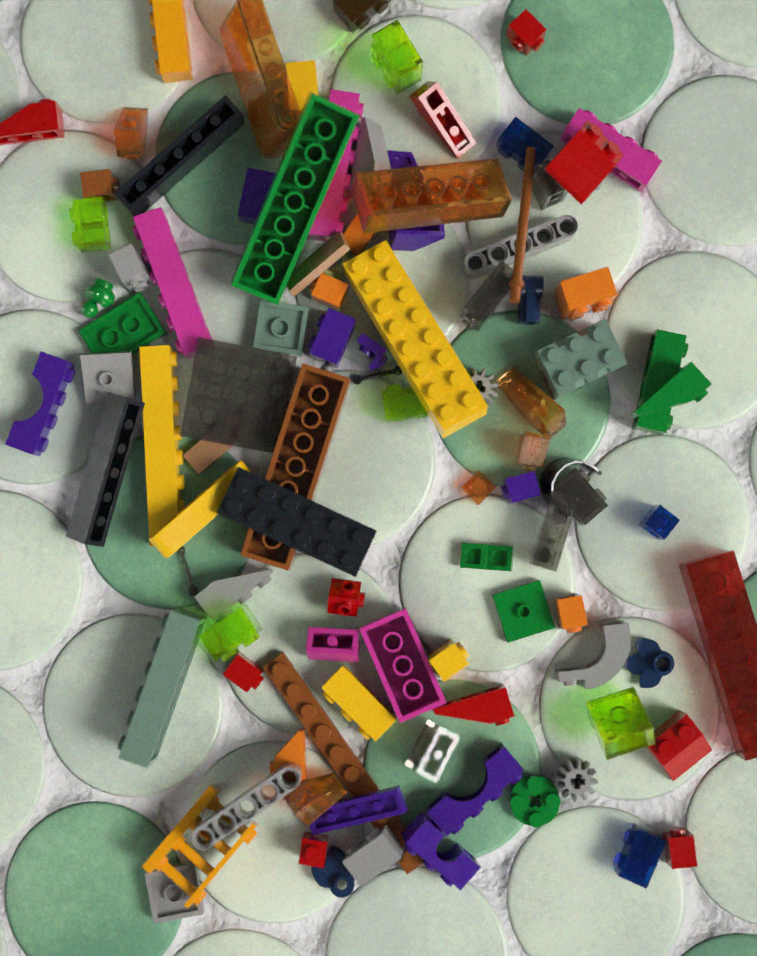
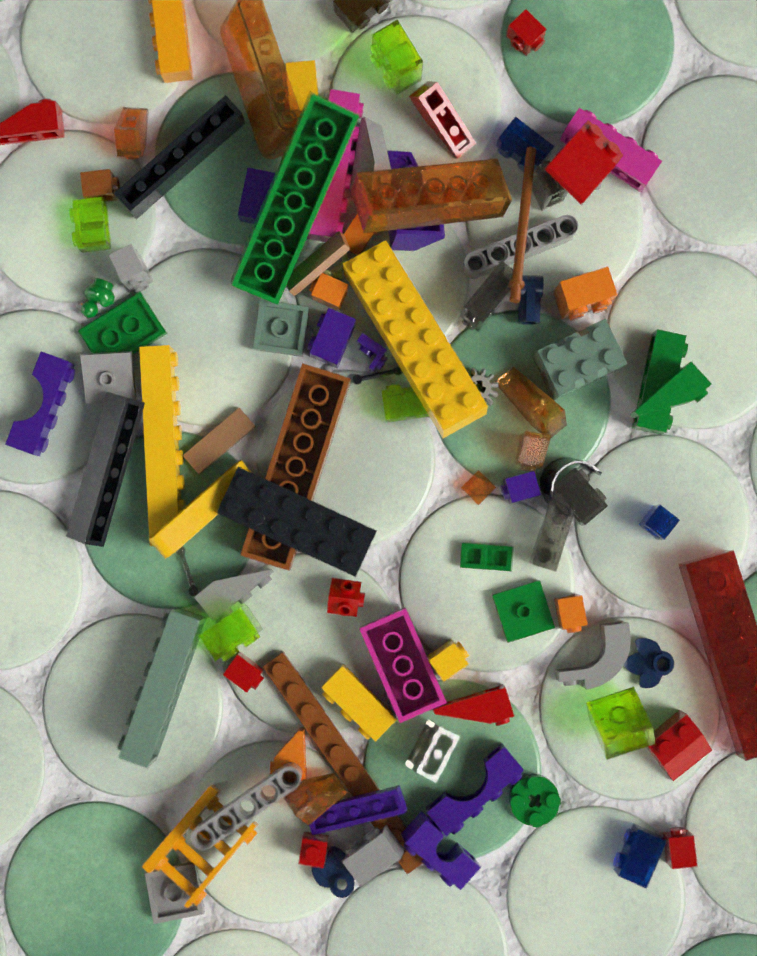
(172, 279): dark pink brick -> none
(237, 395): clear smoke plate -> none
(333, 644): dark pink brick -> none
(569, 773): light grey gear -> none

